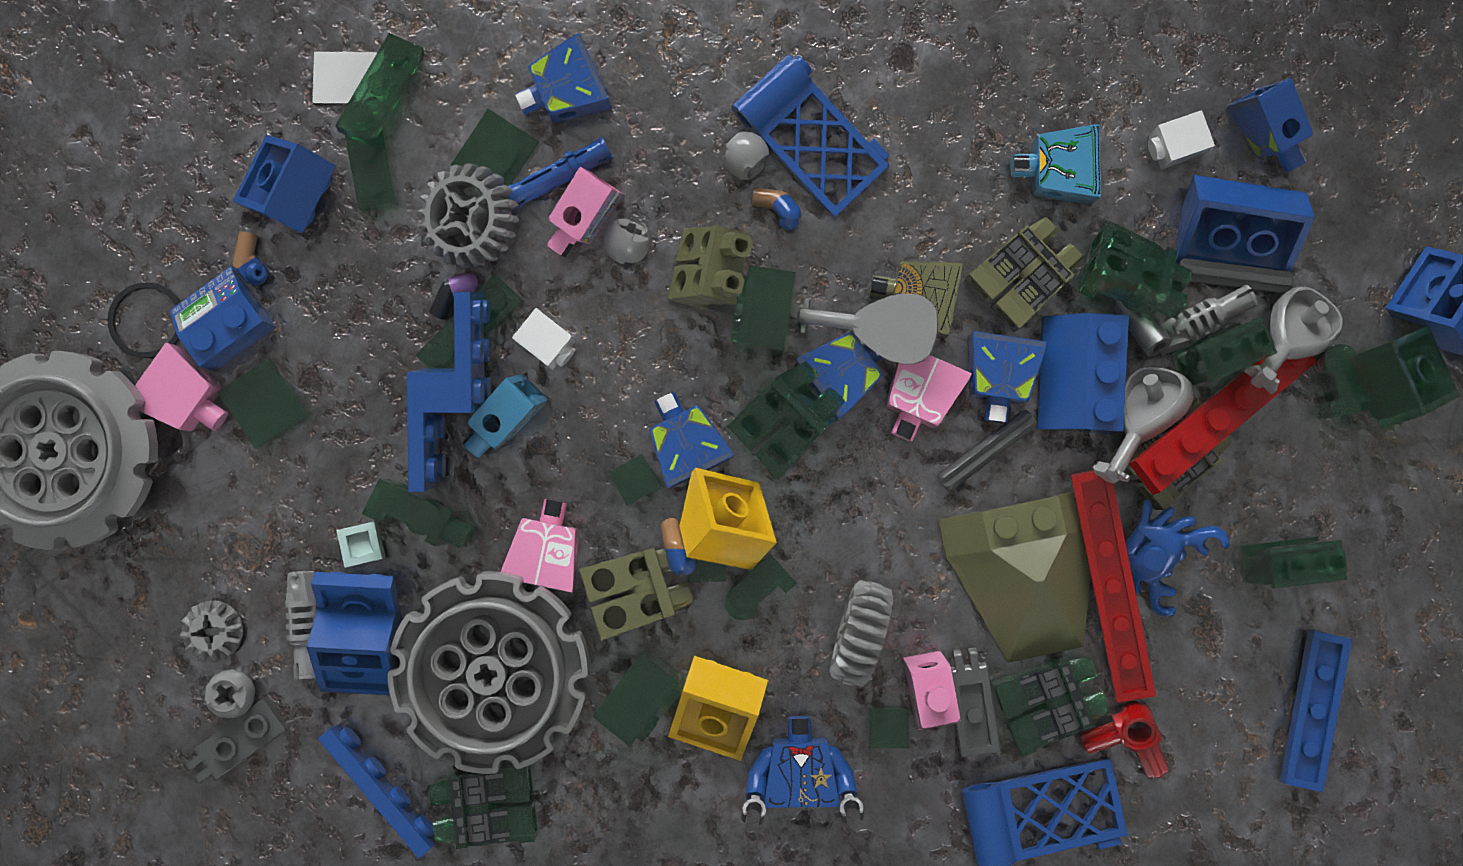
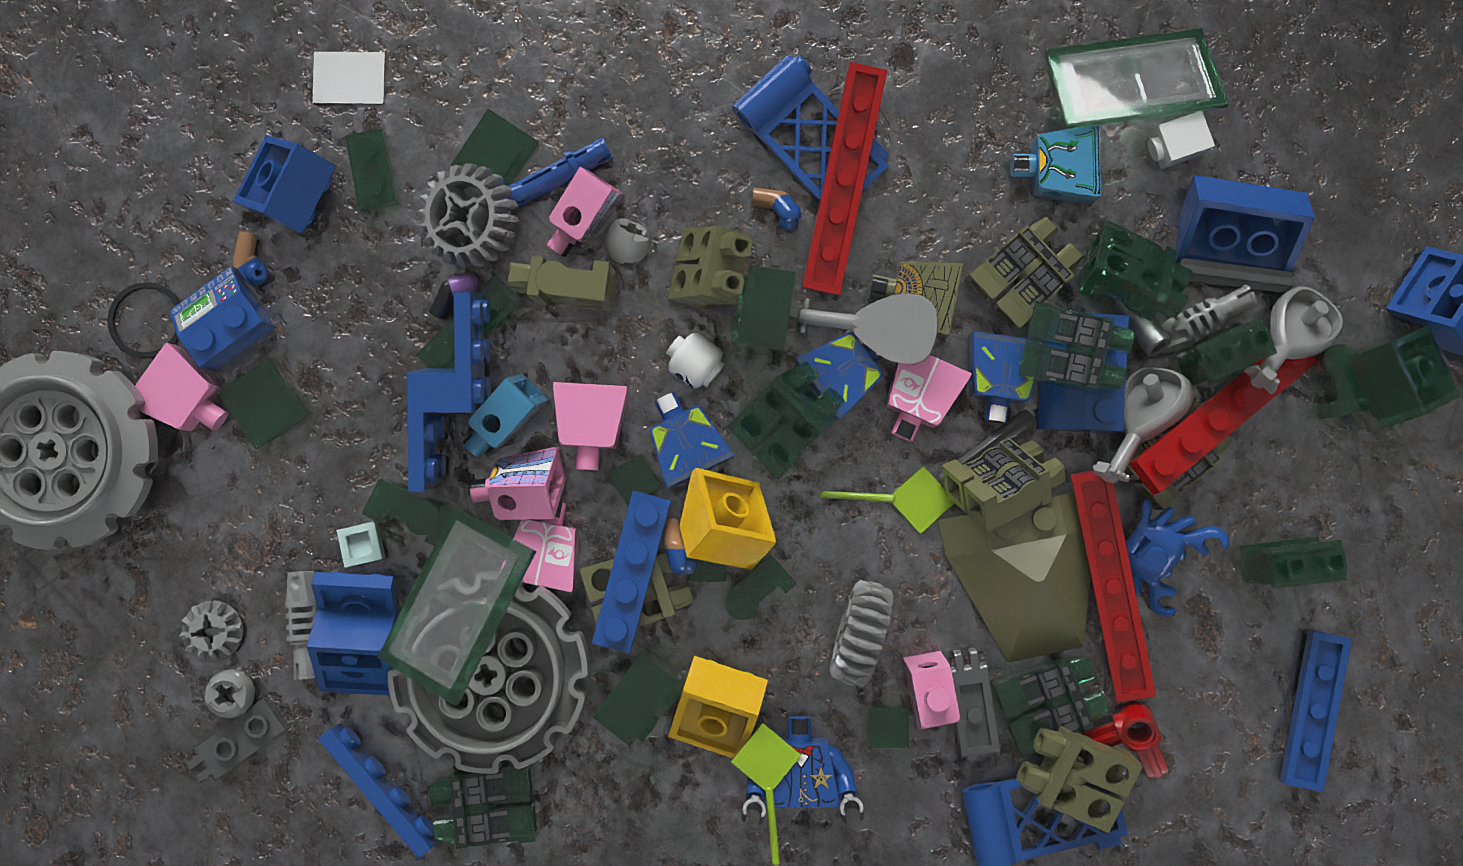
(380, 90): clear green plate -> none
(456, 605): none -> clear door
(523, 485): none -> bright pink torso
(545, 340): white brick -> none
(563, 285): none -> olive hips
(565, 83): blue torso -> none
(589, 419): none -> bright pink torso
(631, 572): none -> blue plate
(695, 360): none -> white head
(745, 155): light grey piece -> none
(766, 761): none -> lime piece
(844, 179): none -> red plate
(918, 499): none -> lime piece
(1003, 482): none -> olive hips
(1080, 776): none -> olive hips
(1086, 351): none -> clear green hips
(1136, 78): none -> clear door
(1274, 122): blue torso -> none

